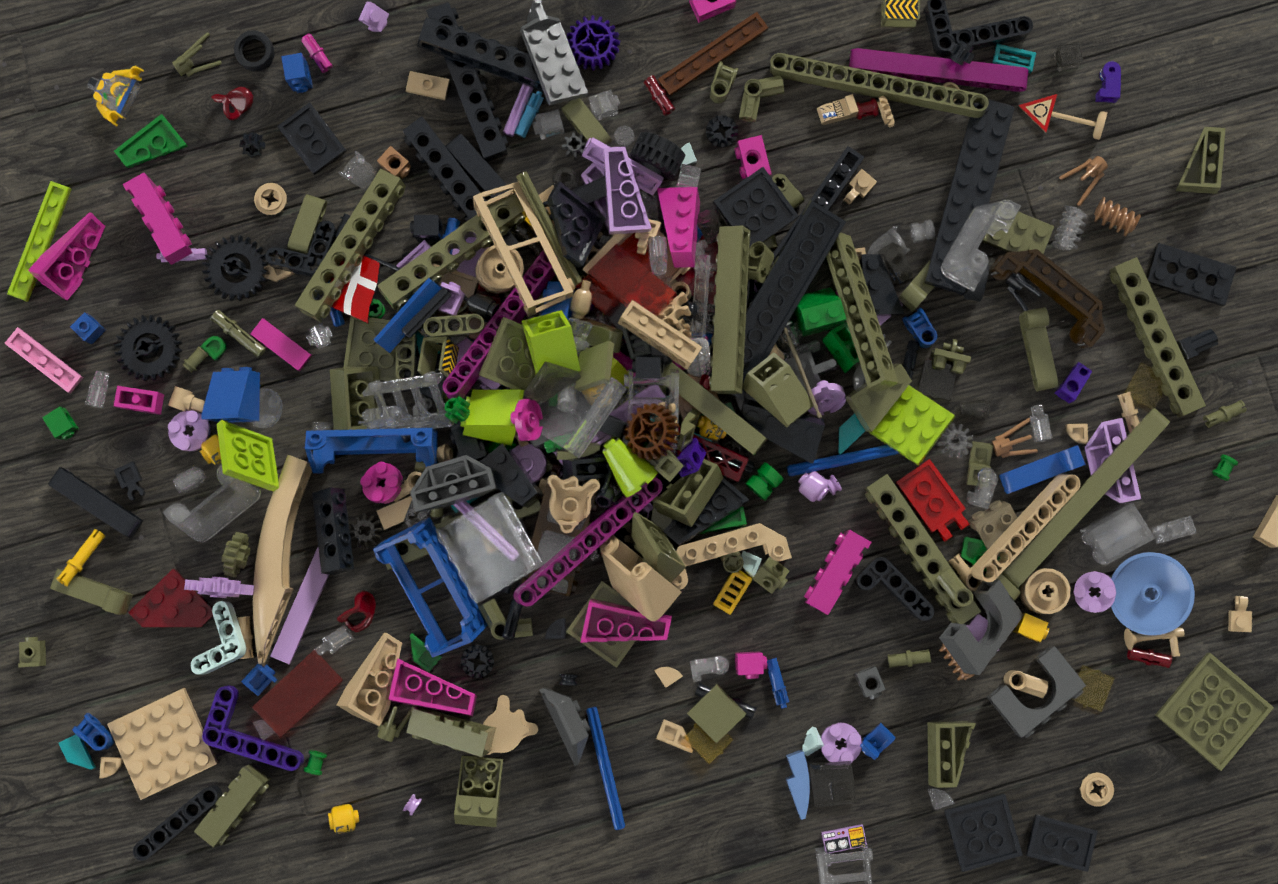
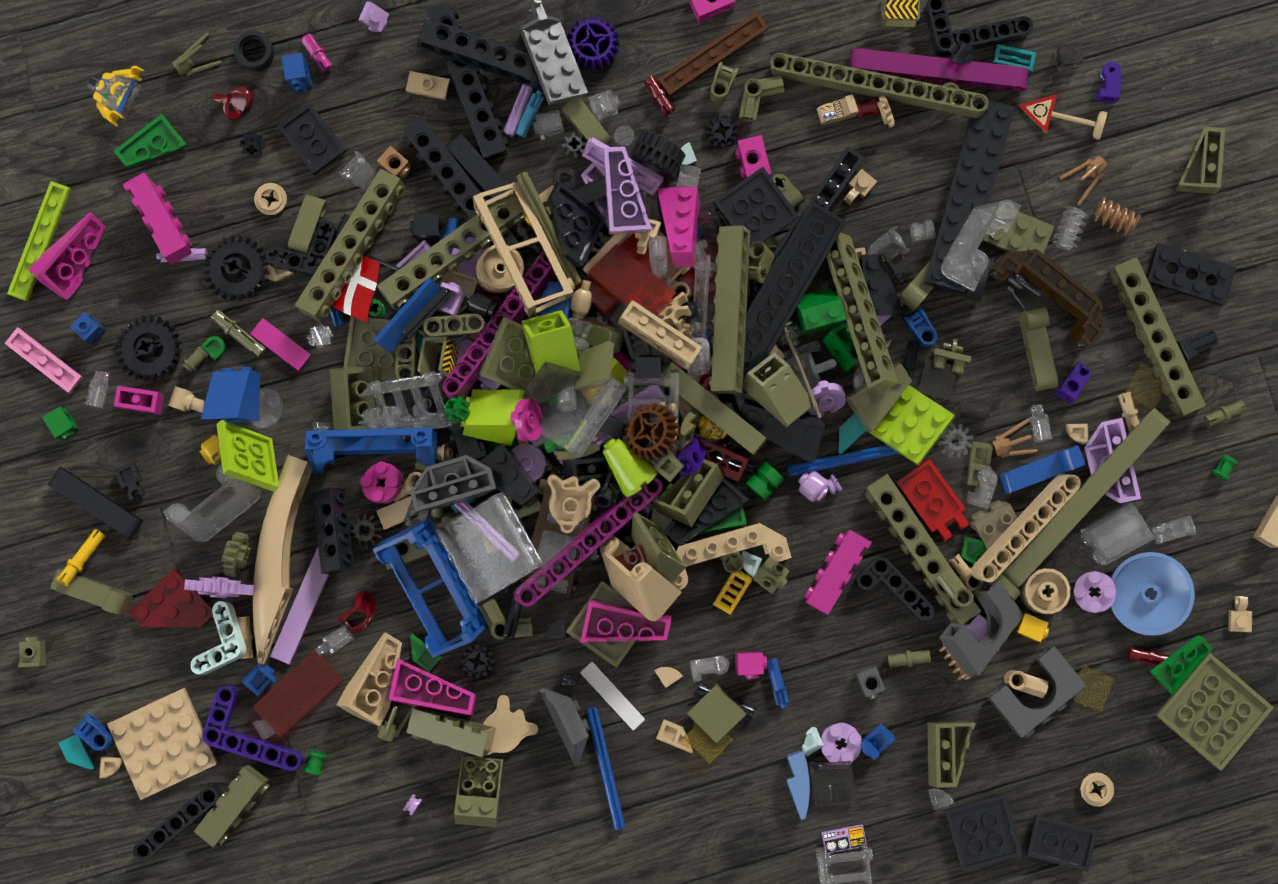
(178, 427): lavender plate -> none
(189, 479): clear brick -> none
(343, 818): yellow head -> none
(612, 696): none -> white sticker
(632, 557): none -> clear red slope
(1133, 638): tan piece -> none
(1181, 664): none -> green wing

